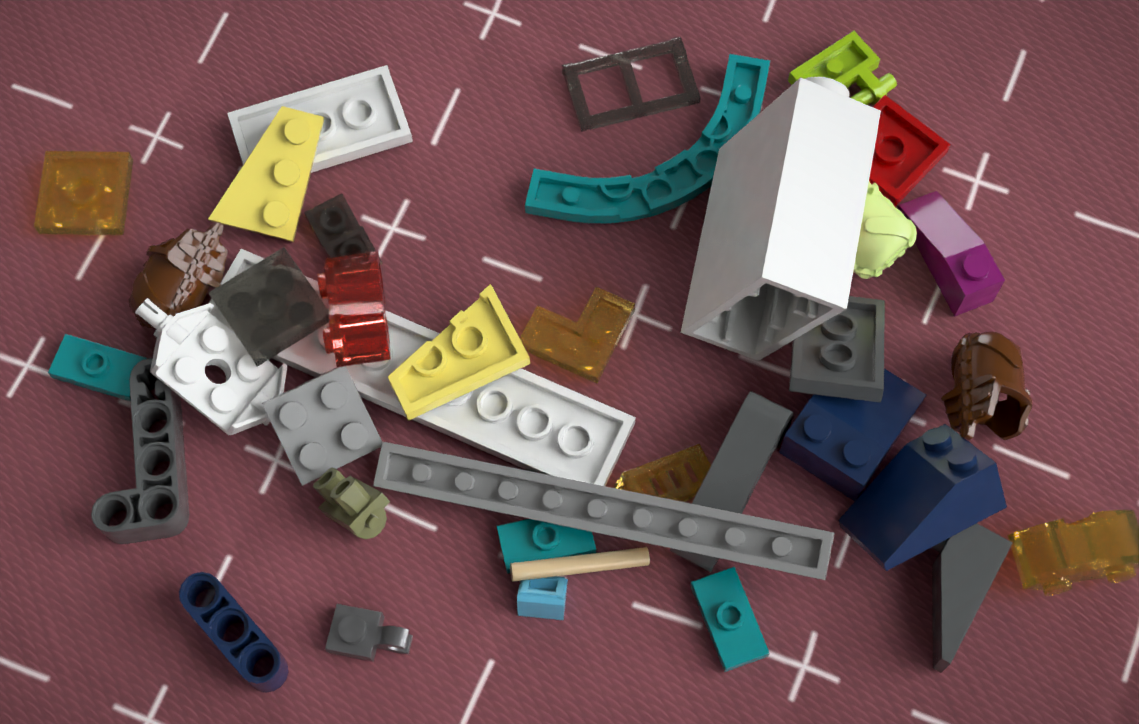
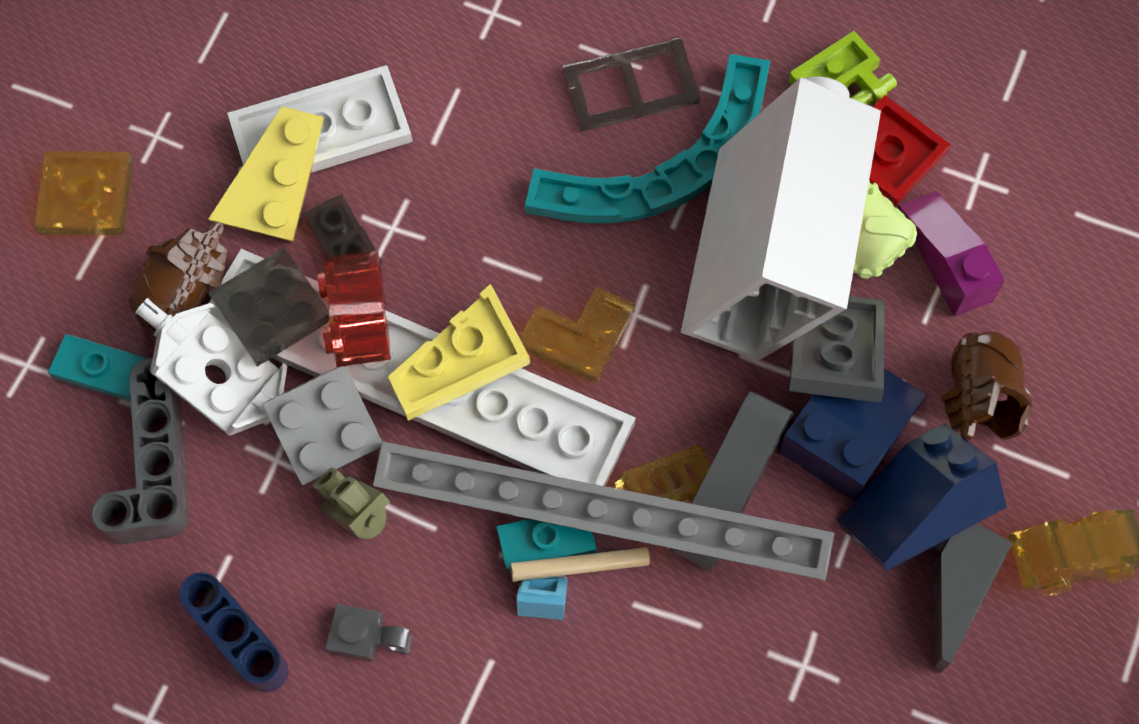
(729, 619): teal plate -> none

